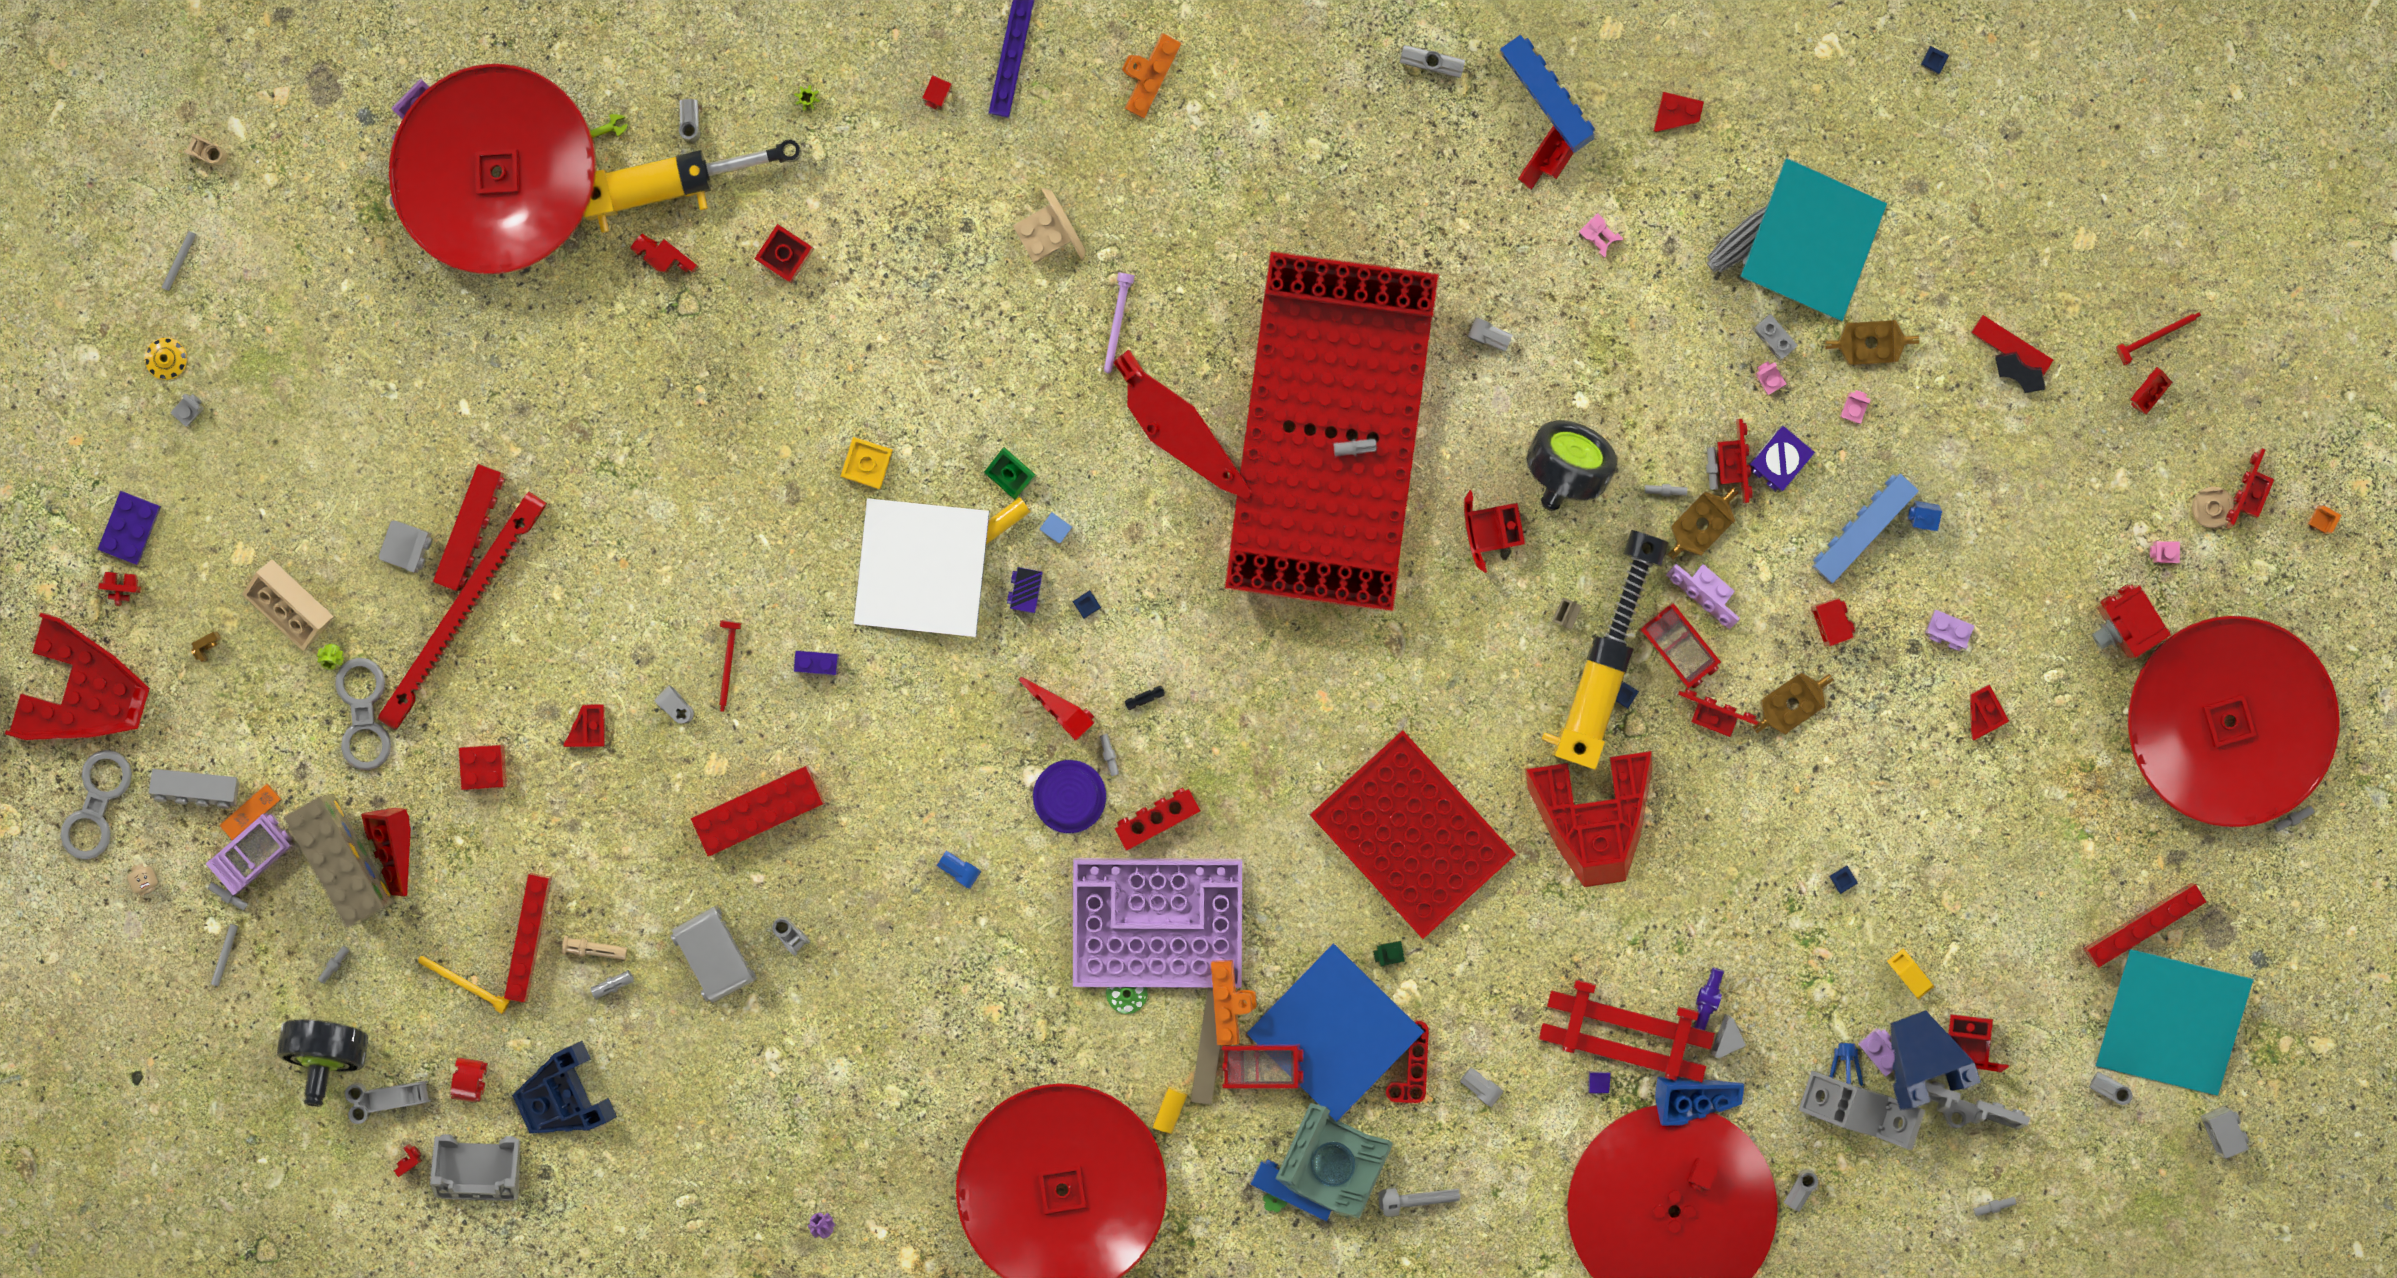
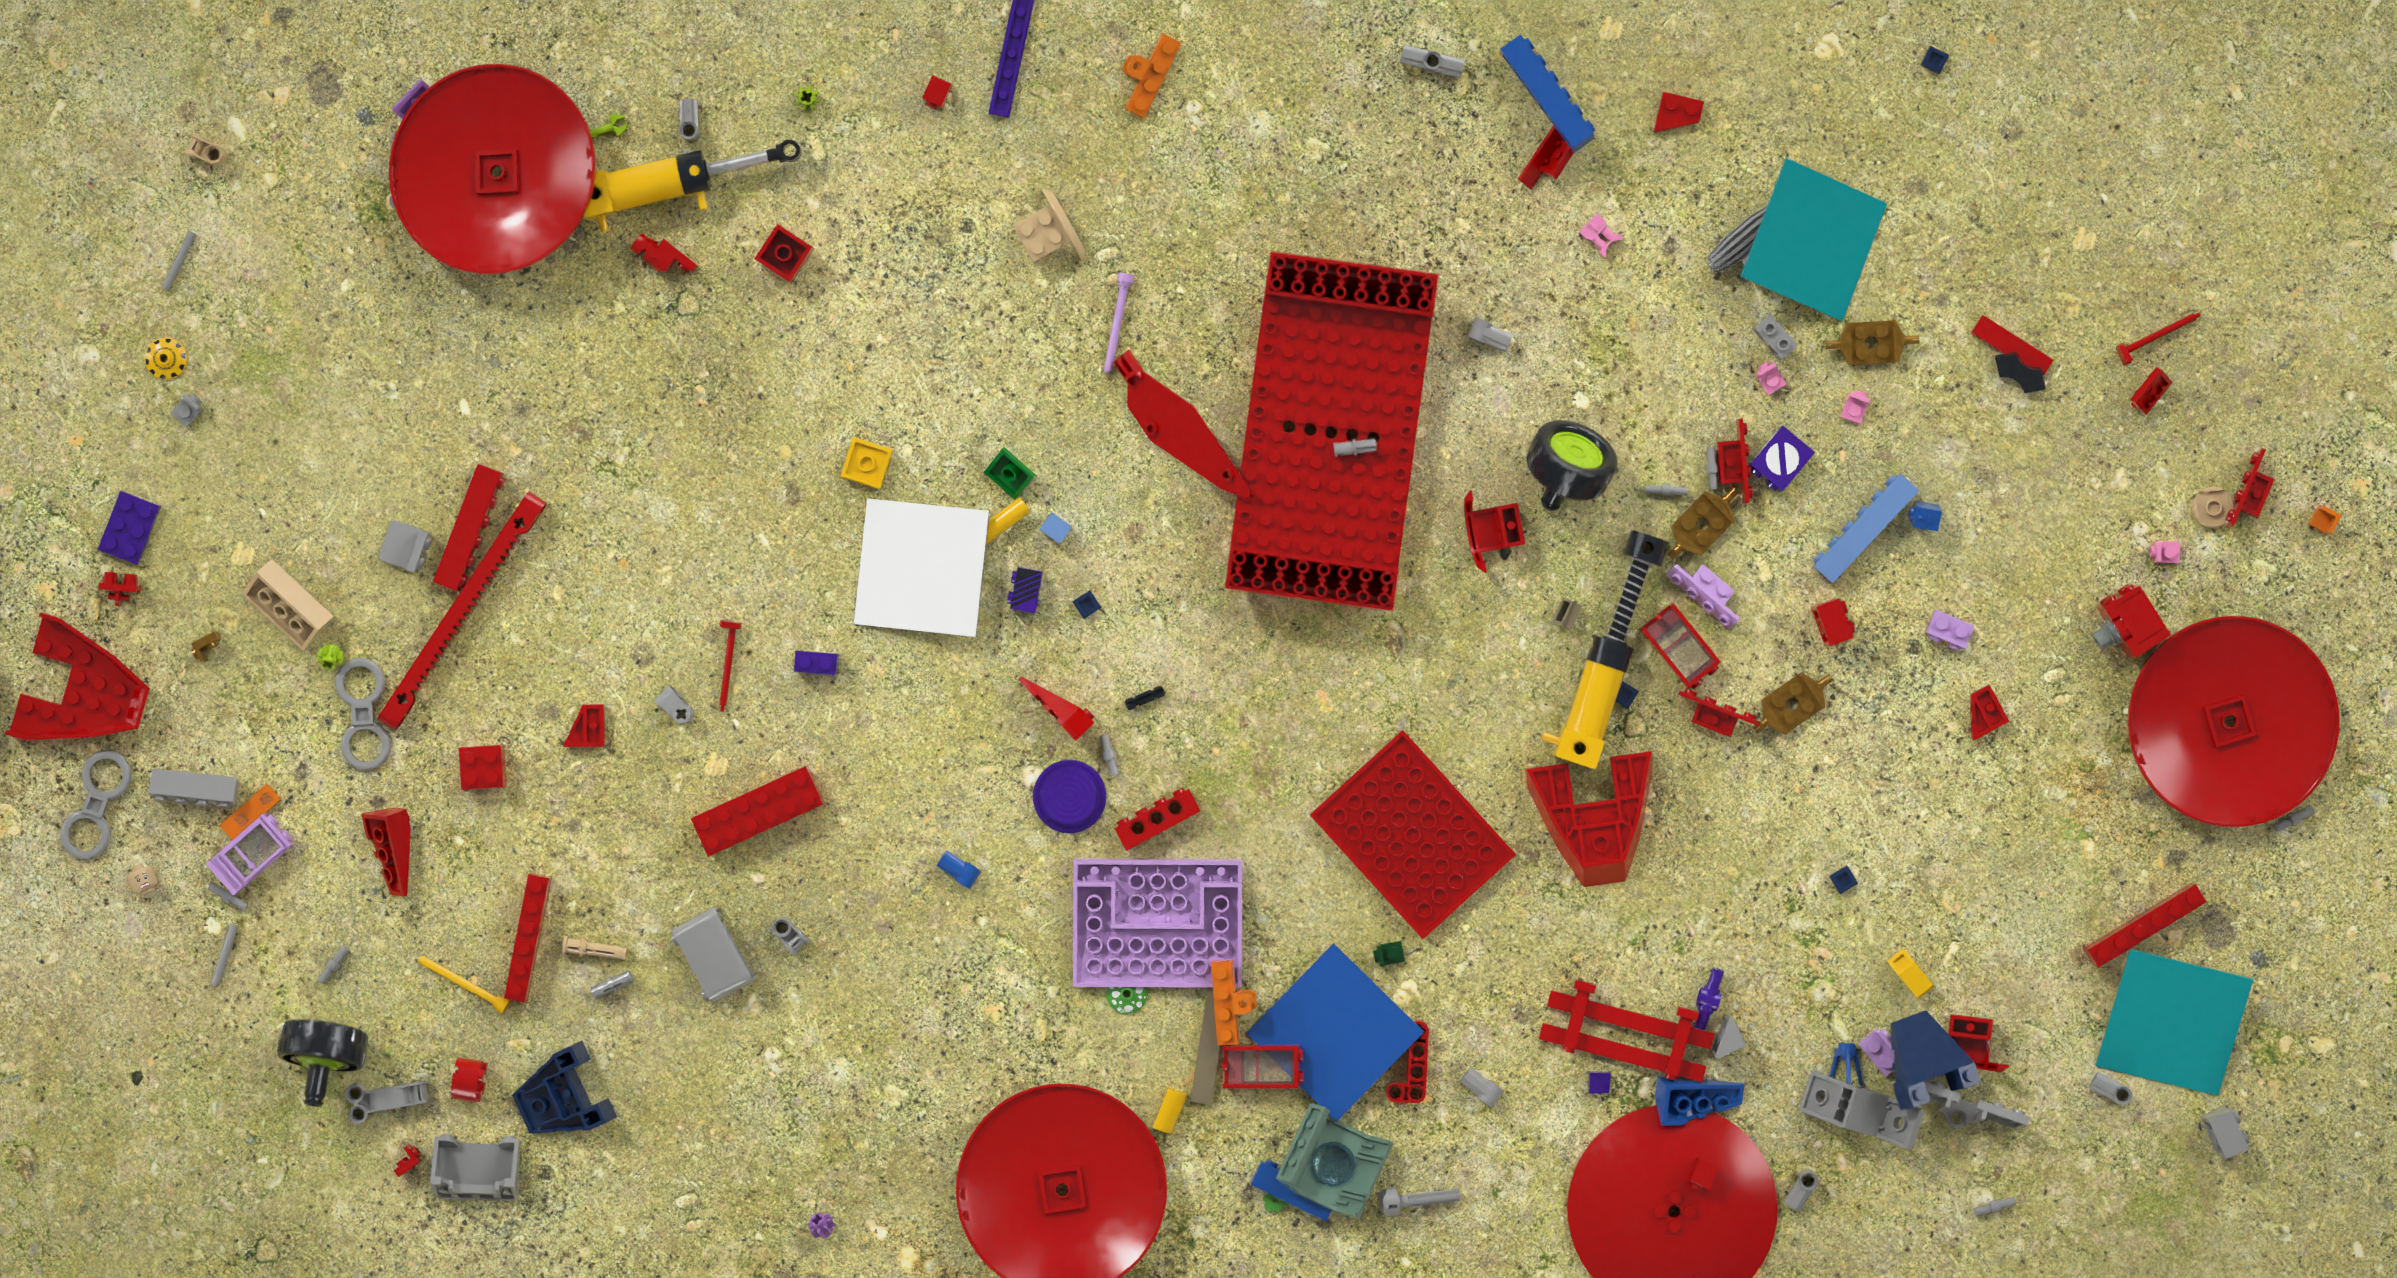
(339, 860): dark tan brick -> none

